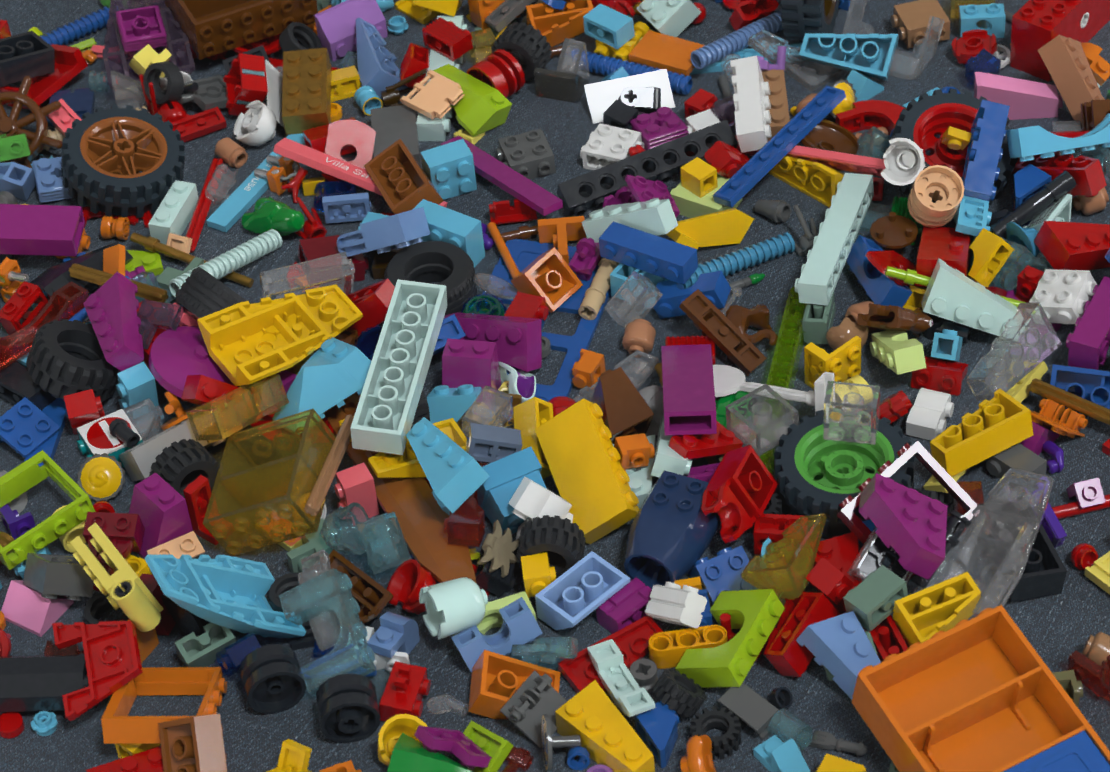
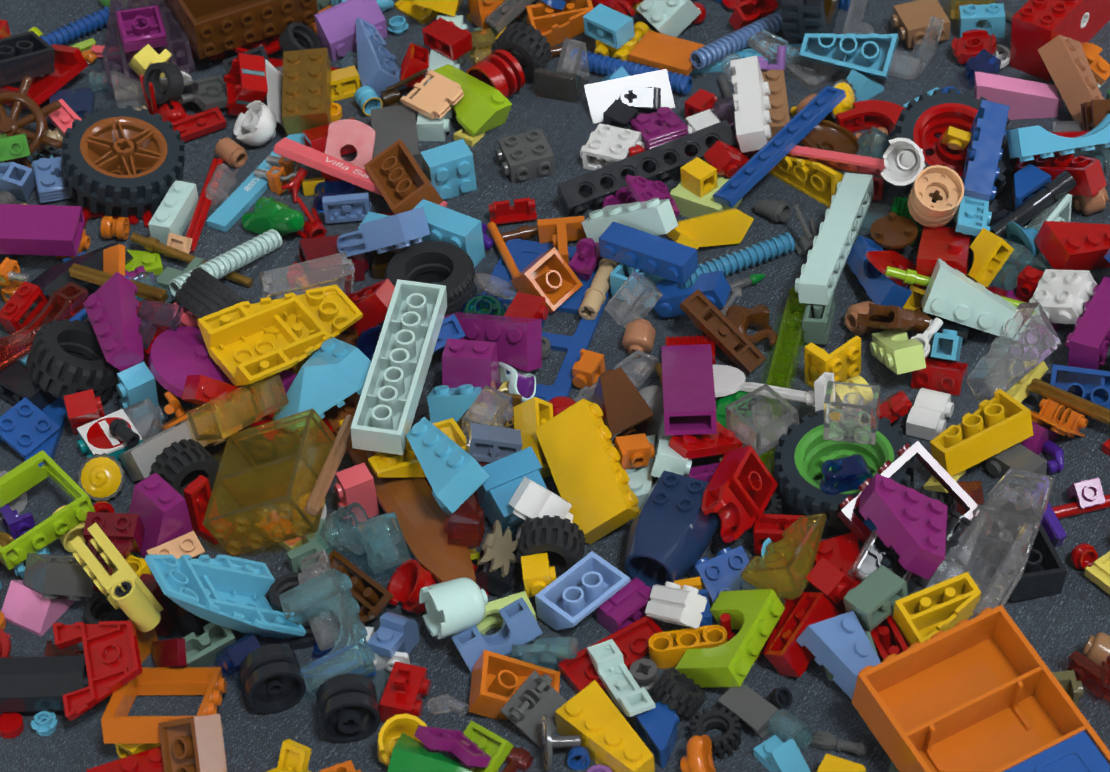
(169, 653): none -> dark red slope
(512, 181): magenta tile -> none
(844, 332): medium nougat hair -> none
(846, 472): none -> clear blue piece
(928, 335): none -> white plate

